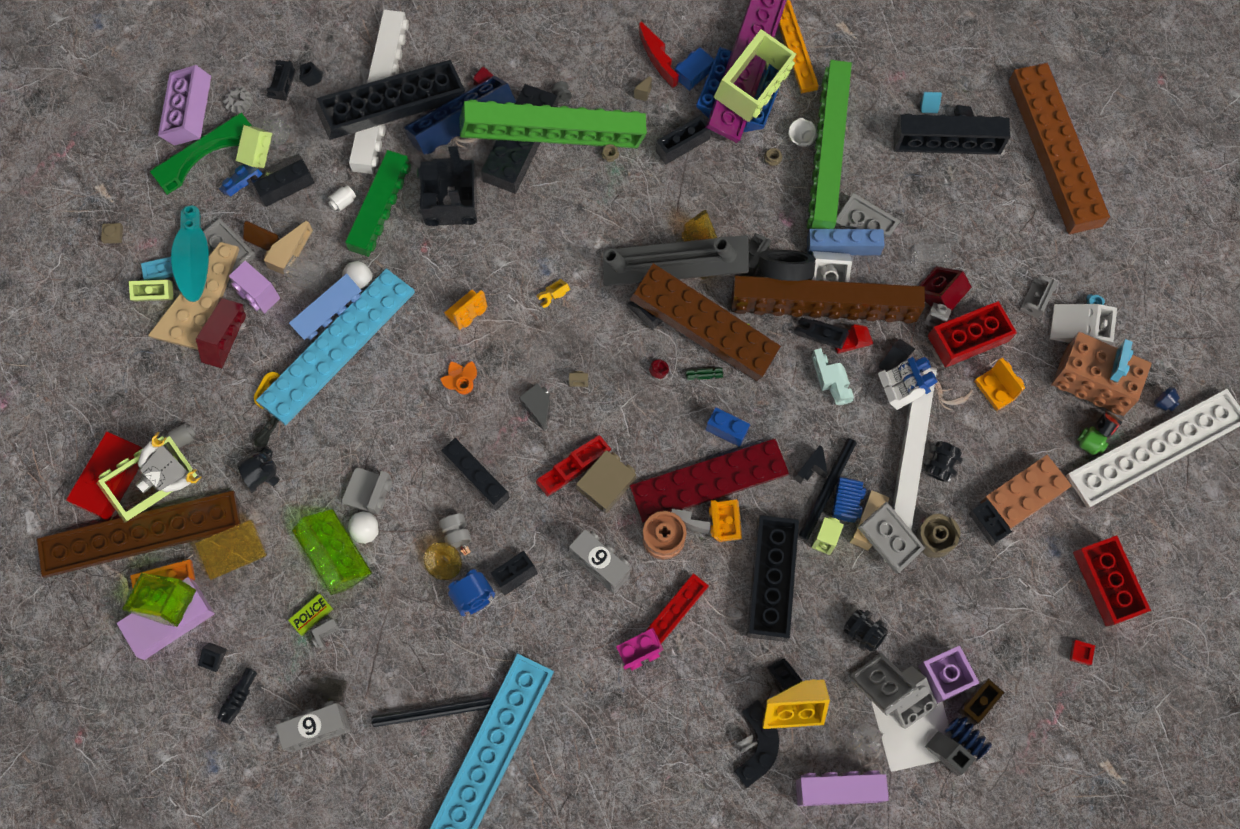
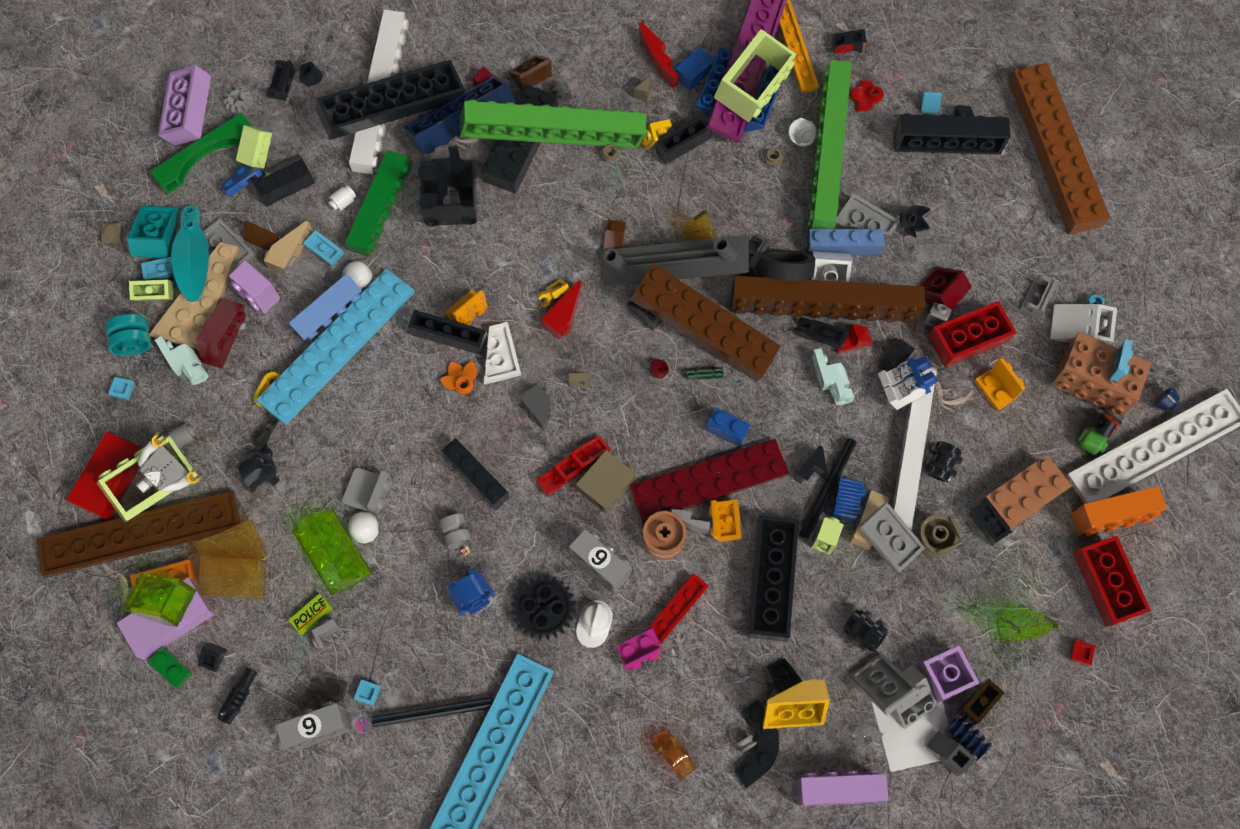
(121, 388): none -> medium azure plate
(128, 335): none -> teal wheel
(153, 232): none -> teal slope
(169, 667): none -> green plate
(183, 361): none -> light aqua plate
(232, 576): none -> clear yellow slope
(323, 248): none -> medium azure plate
(362, 724): none -> clear tile
(367, 693): none -> medium azure plate
(437, 565): clear yellow dish -> none
(448, 332): none -> black brick
(501, 355): none -> white wing
(514, 573): black hinge -> none
(532, 71): none -> reddish brown slope
(555, 622): none -> black gear
(561, 315): none -> red slope
(594, 623): none -> white piece
(614, 234): none -> reddish brown slope
(655, 132): none -> yellow bracket
(674, 754): none -> clear orange brick
(850, 41): none -> black leg
(864, 95): none -> red plate
(912, 219): none -> black piece
(1024, 625): none -> clear neon green slope
(1119, 511): none -> orange brick

